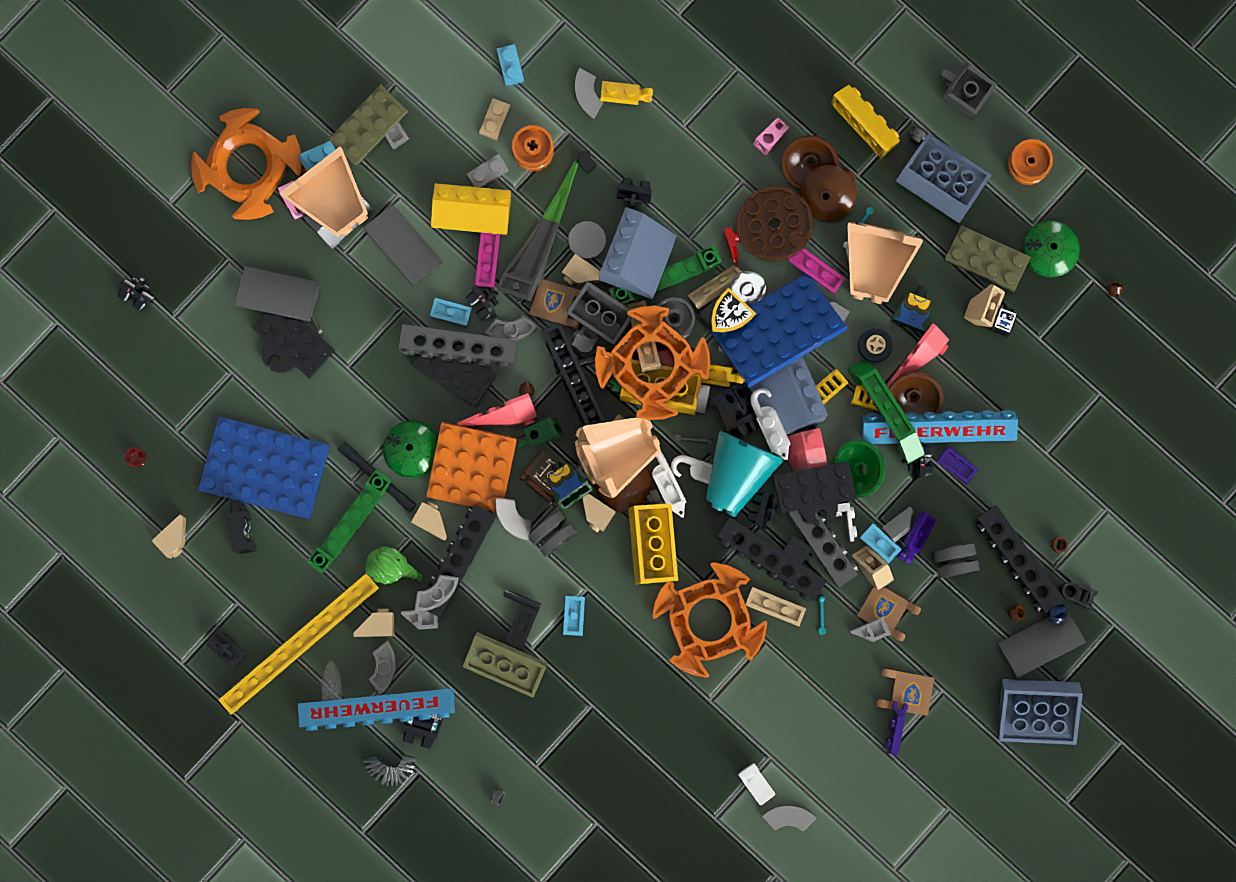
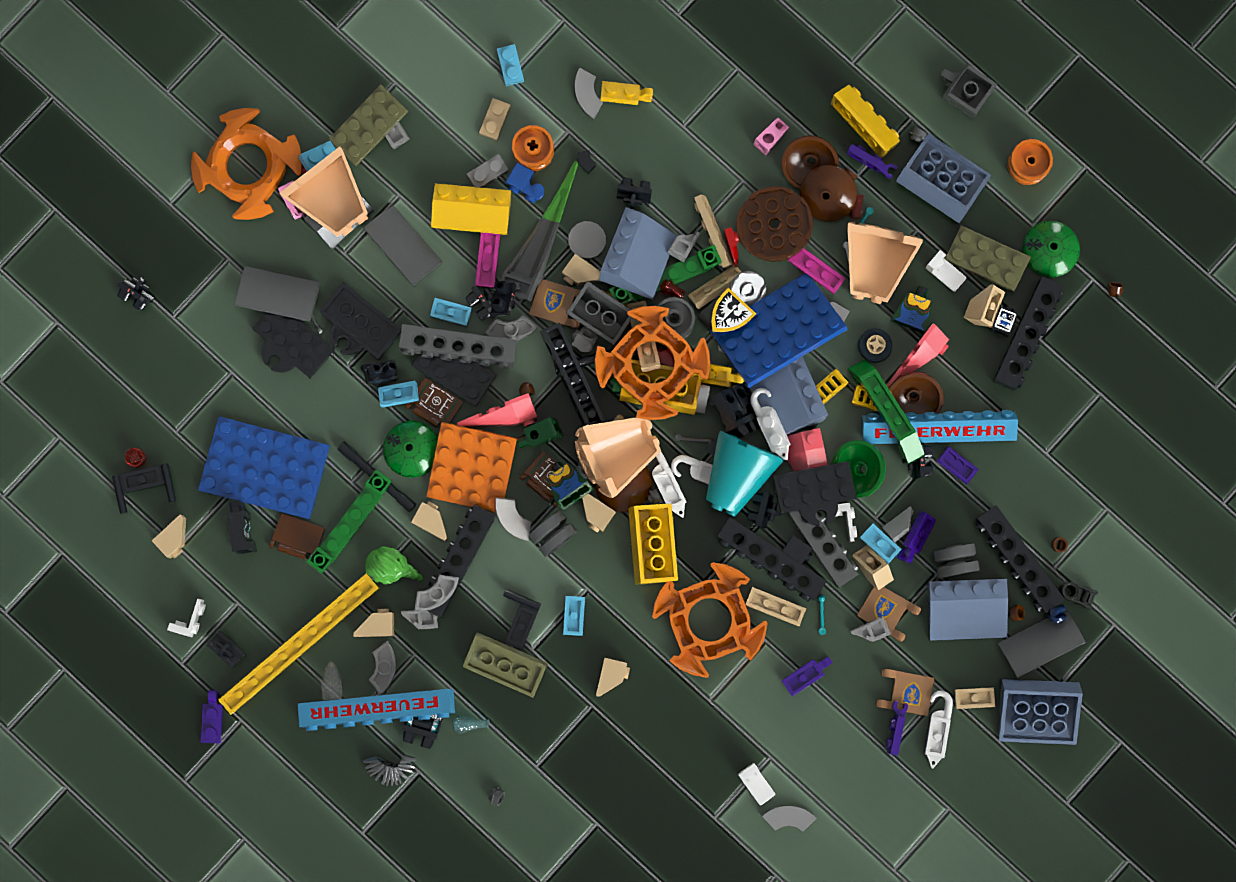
(142, 480): none -> black plate
(180, 627): none -> white bracket
(212, 719): none -> dark purple plate
(296, 536): none -> reddish brown piece
(358, 323): none -> black plate
(379, 372): none -> black hips
(398, 394): none -> medium azure plate
(435, 403): none -> reddish brown piece
(465, 724): none -> clear light blue cone
(503, 298): none -> black hips
(520, 181): none -> blue brick
(612, 674): none -> tan slope
(668, 287): none -> clear red pin
(682, 245): none -> light grey tile
(709, 224): none -> tan plate
(805, 676): none -> dark purple plate
(856, 212): none -> clear red pin
(872, 161): none -> dark purple plate
(938, 729): none -> white plate
(945, 271): none -> white bracket
(967, 609): none -> sand blue slope
(974, 698): none -> tan plate
(1004, 376): none -> black brick

